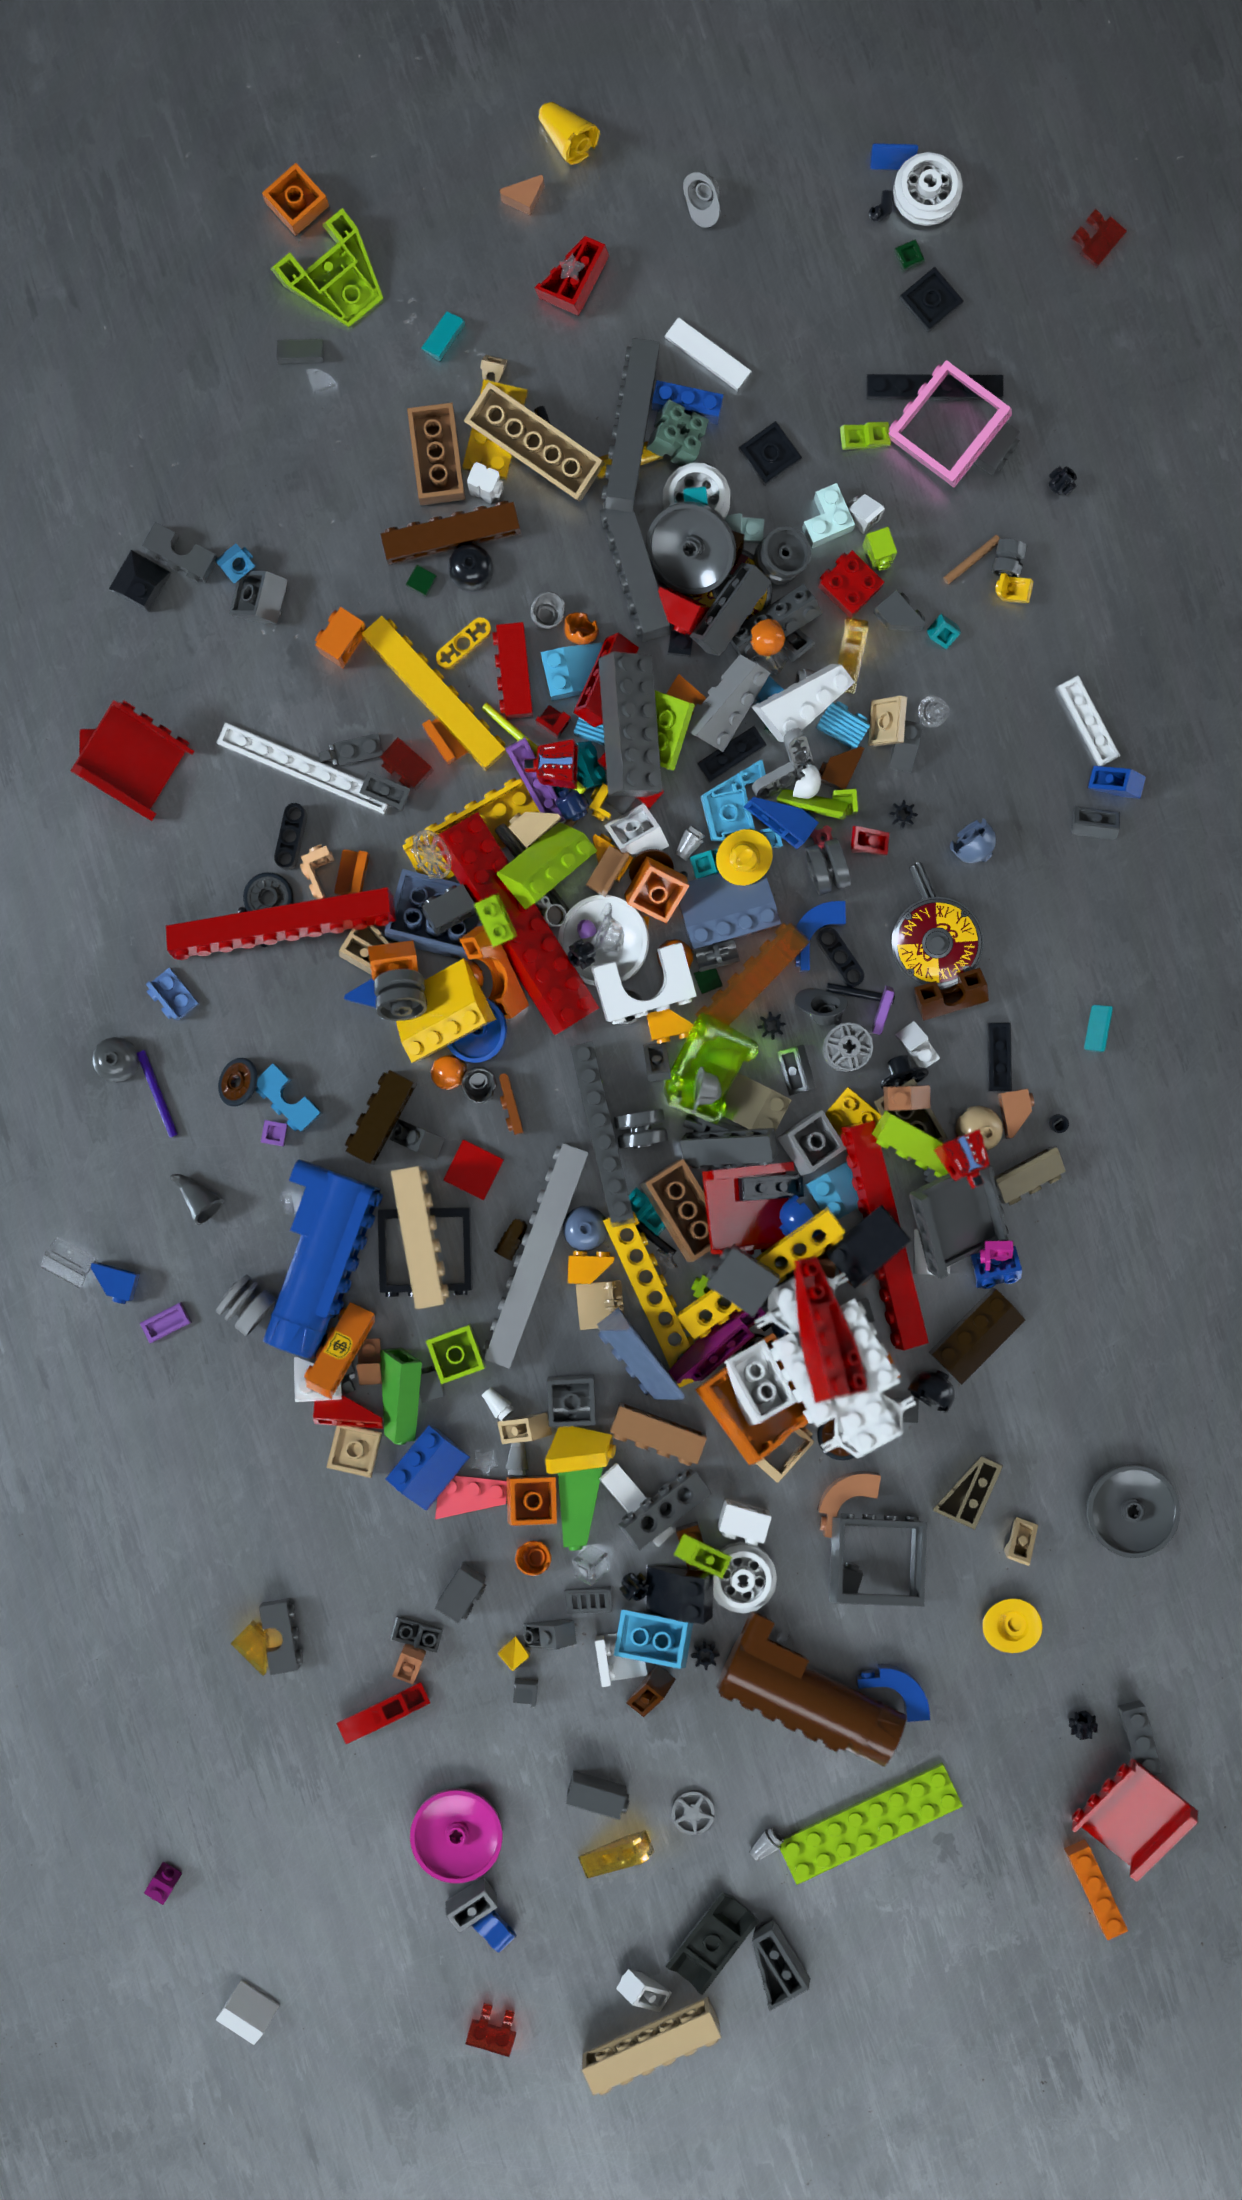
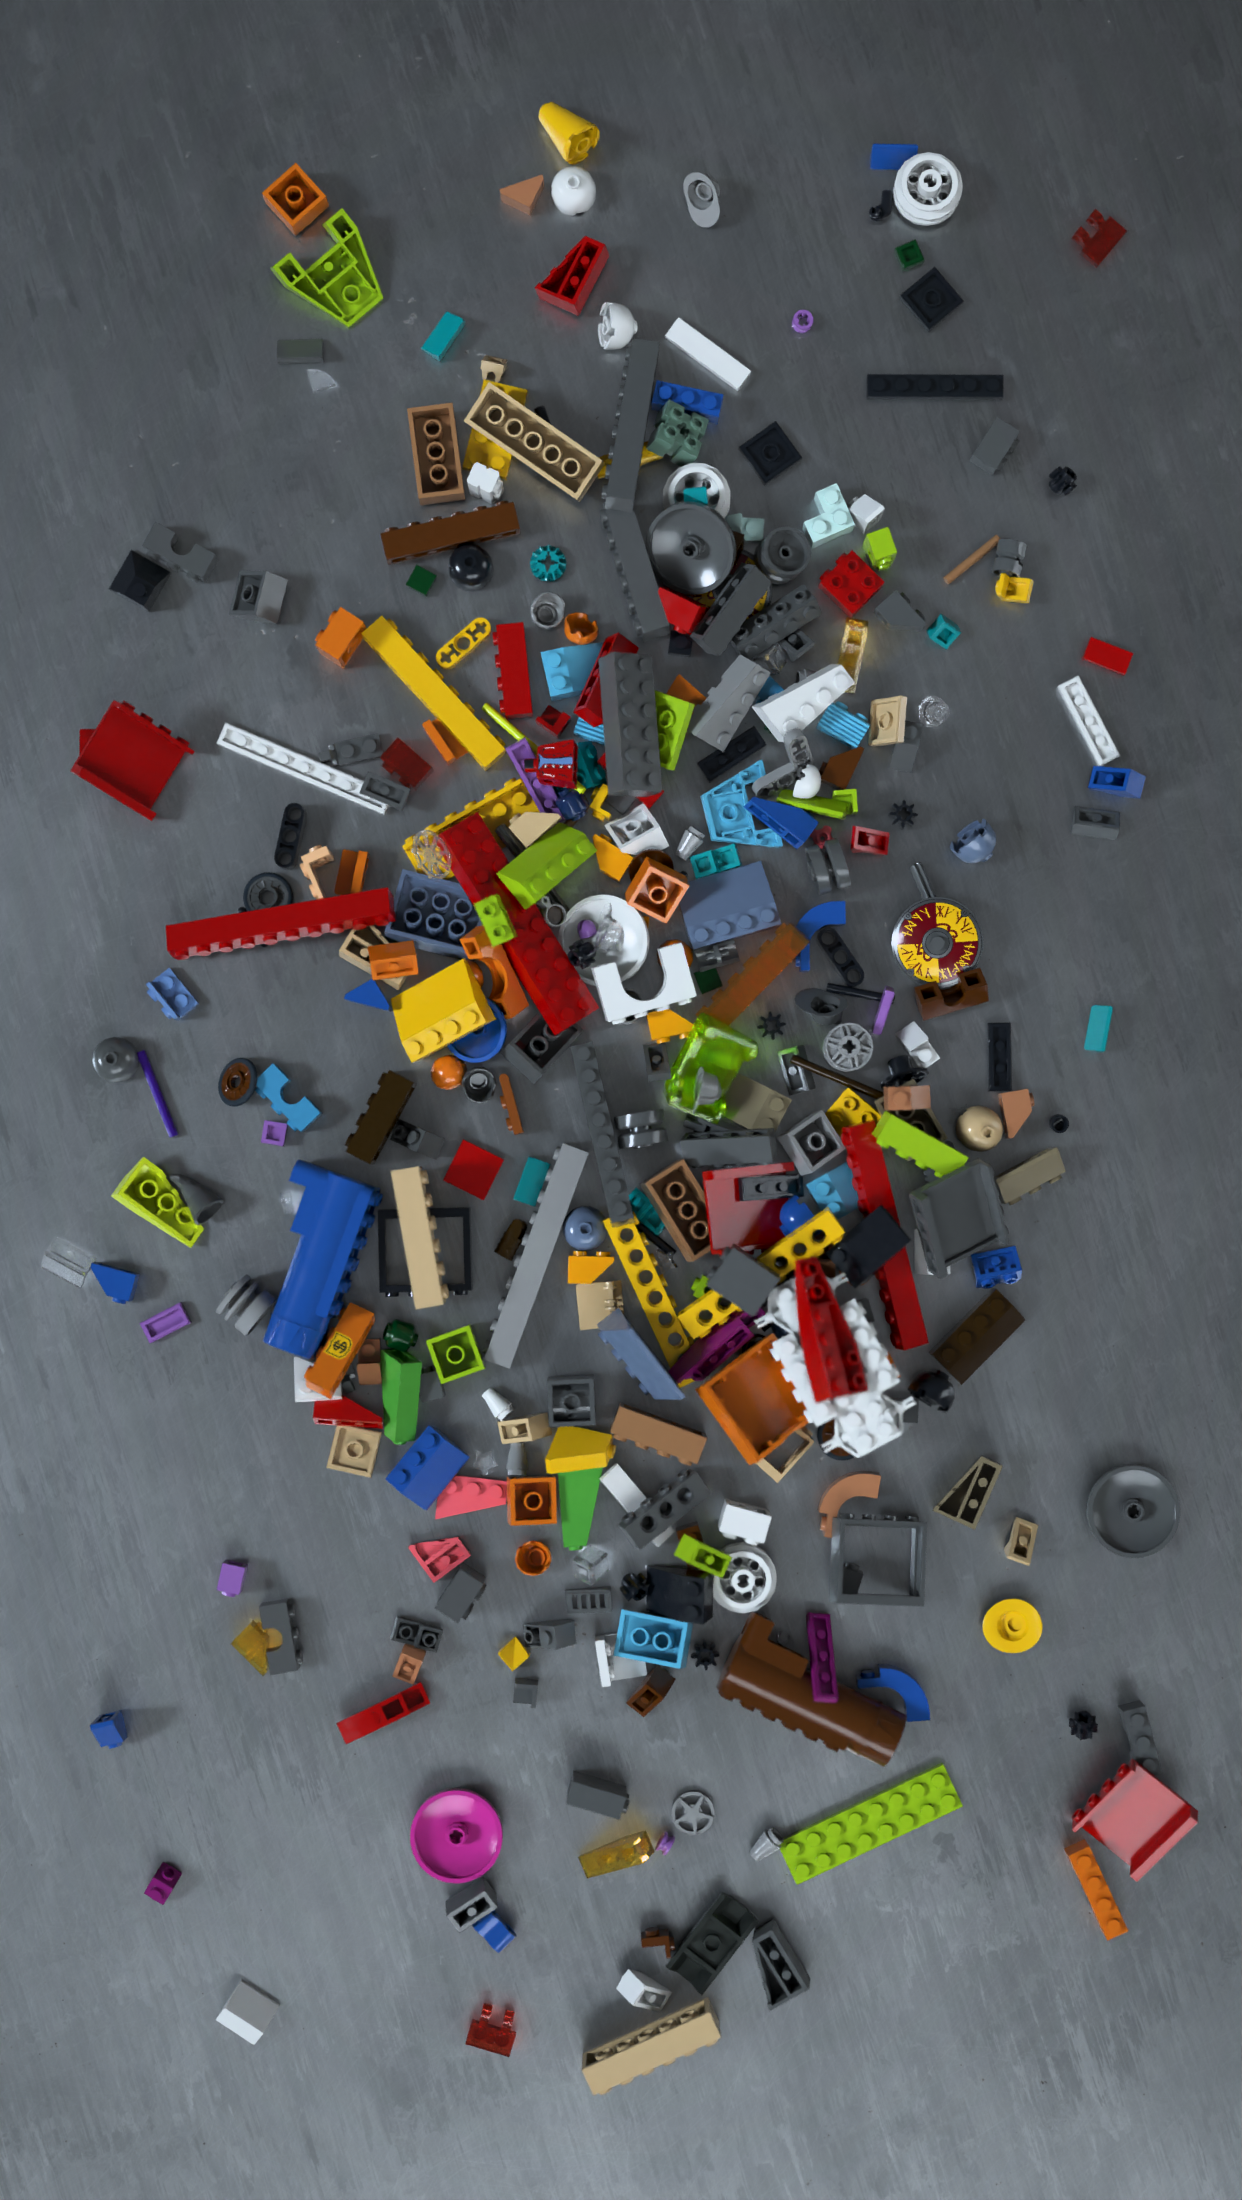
(109, 1729): none -> blue slope
(154, 1199): none -> neon yellow wedge
(225, 562): dark azure brick -> none
(232, 1578): none -> medium lavender brick
(400, 995): dark grey wheel -> none
(400, 1335): none -> dark green head
(440, 1555): none -> coral wing
(448, 909): dark grey brick -> none
(531, 1181): none -> teal slope
(537, 1048): none -> dark grey slope
(555, 571): none -> teal gear
(570, 267): clear piece -> none
(573, 190): none -> white cylinder
(607, 871): medium nougat panel -> none
(617, 326): none -> white cylinder
(655, 1937): none -> reddish brown bracket
(665, 1843): none -> medium lavender bush
(744, 857): yellow hat -> none
(758, 1383): white slope -> none
(767, 637): orange hair -> none
(802, 313): none -> medium lavender bush
(822, 1657): none -> magenta tile
(834, 1076): none -> dark brown bar
(865, 436): lime slope -> none
(965, 1157): red torso -> none
(978, 445): bright pink window -> none
(996, 1250): dark pink bracket -> none
(1107, 656): none -> red tile

